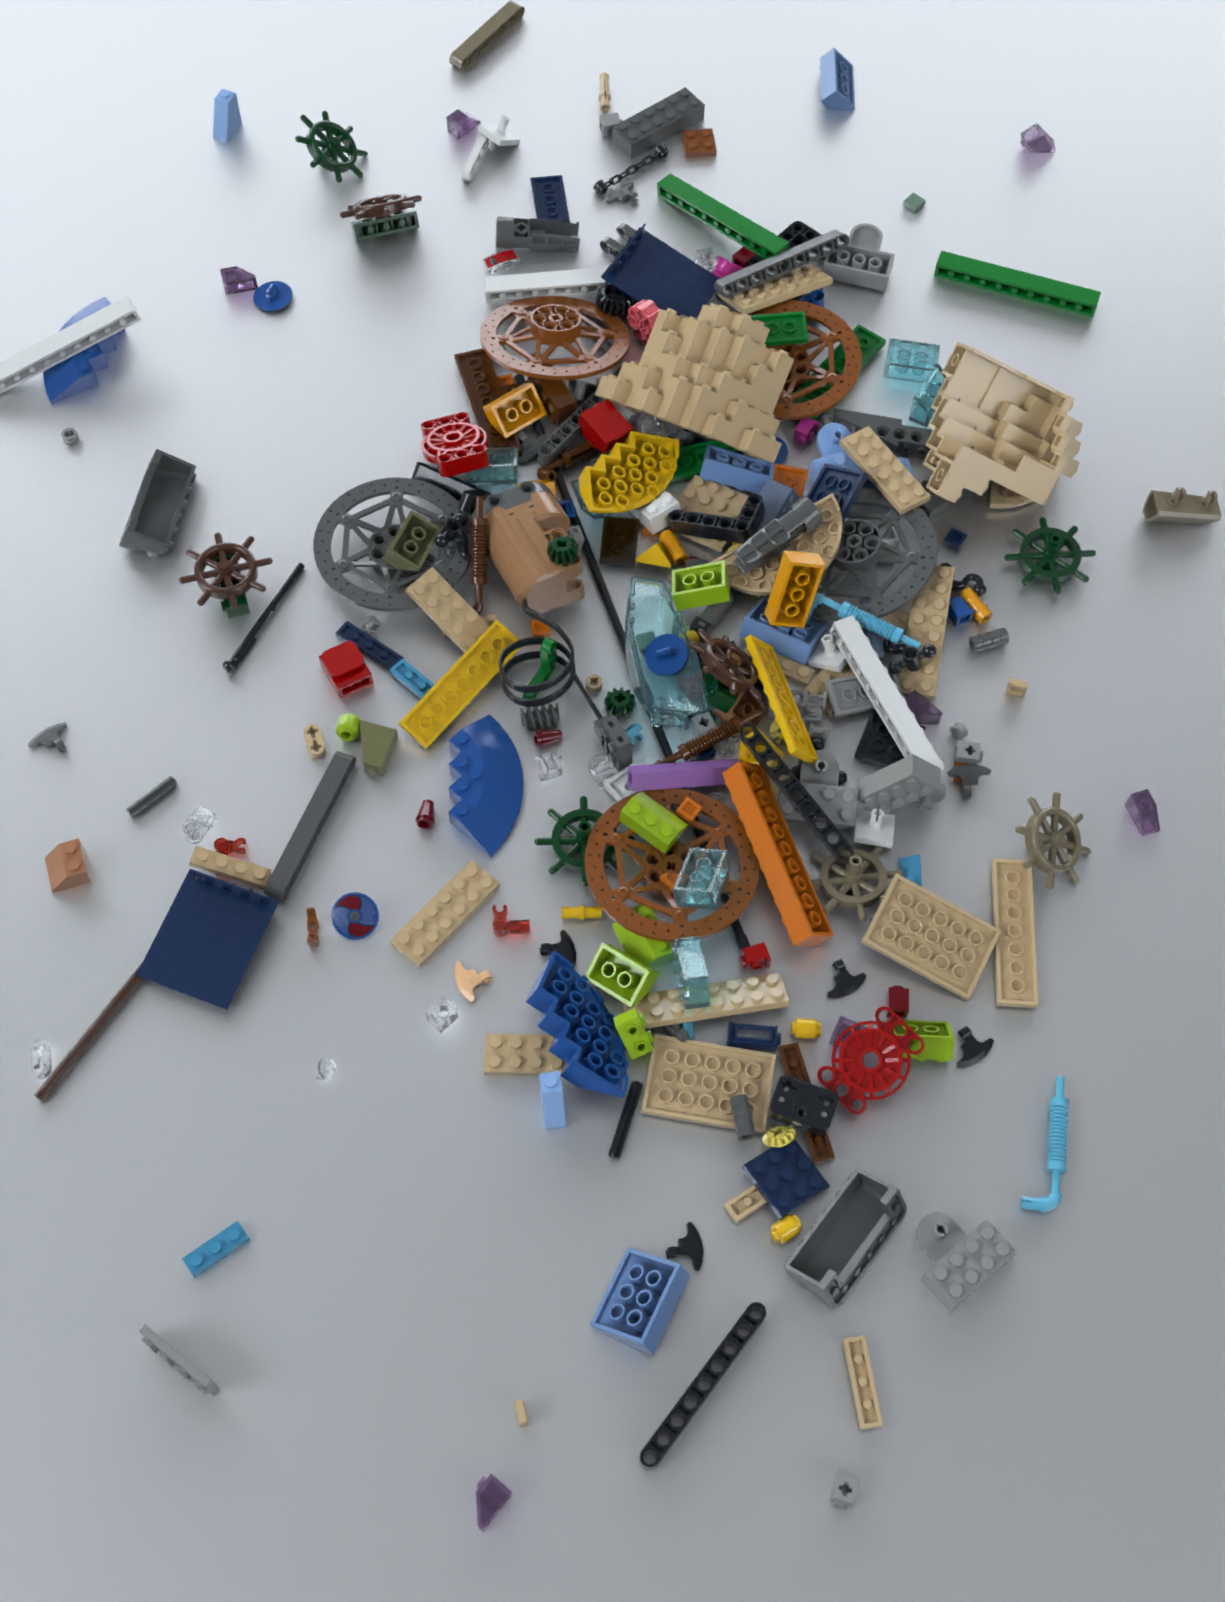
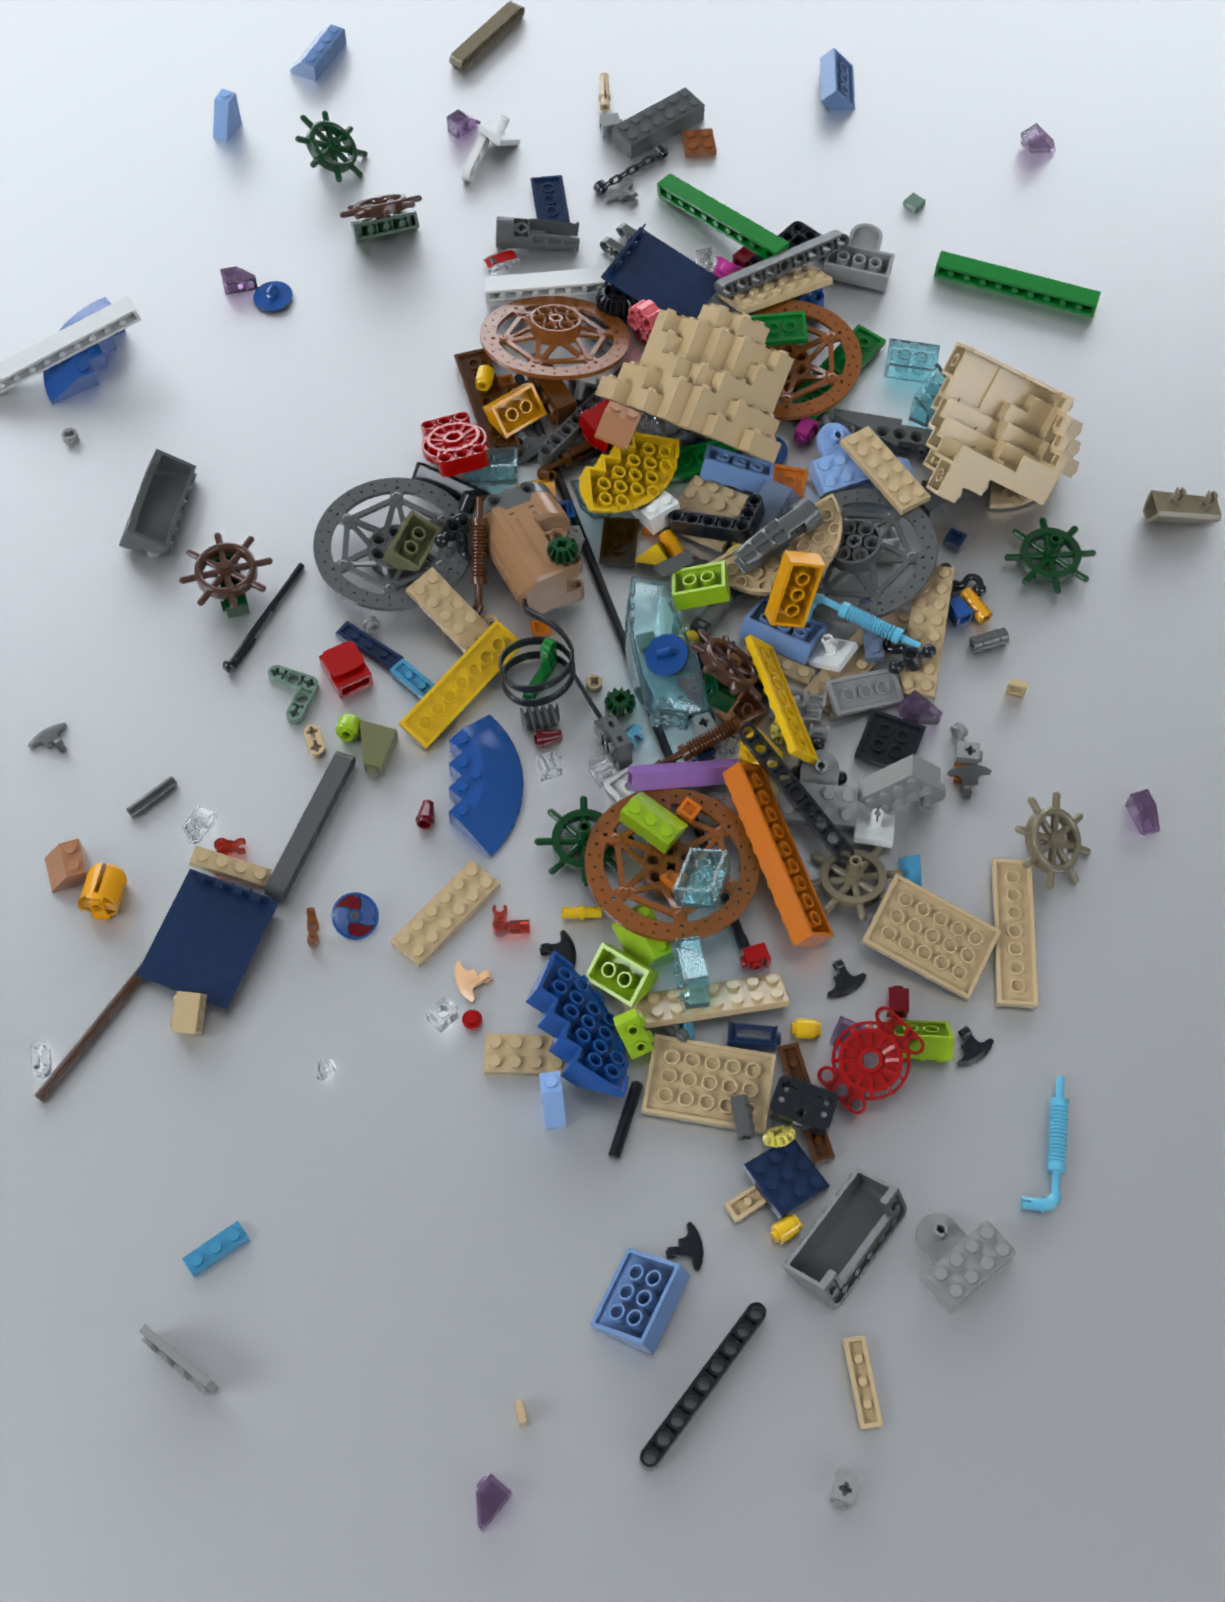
(103, 890): none -> light orange cylinder
(188, 1013): none -> tan brick
(299, 686): none -> sand green beam
(320, 53): none -> medium blue slope
(472, 1019): none -> red plate
(484, 377): none -> yellow brick
(618, 425): none -> nougat slope
(674, 563): none -> dark grey slope
(840, 481): dark blue plate -> none
(882, 691): white brick -> none

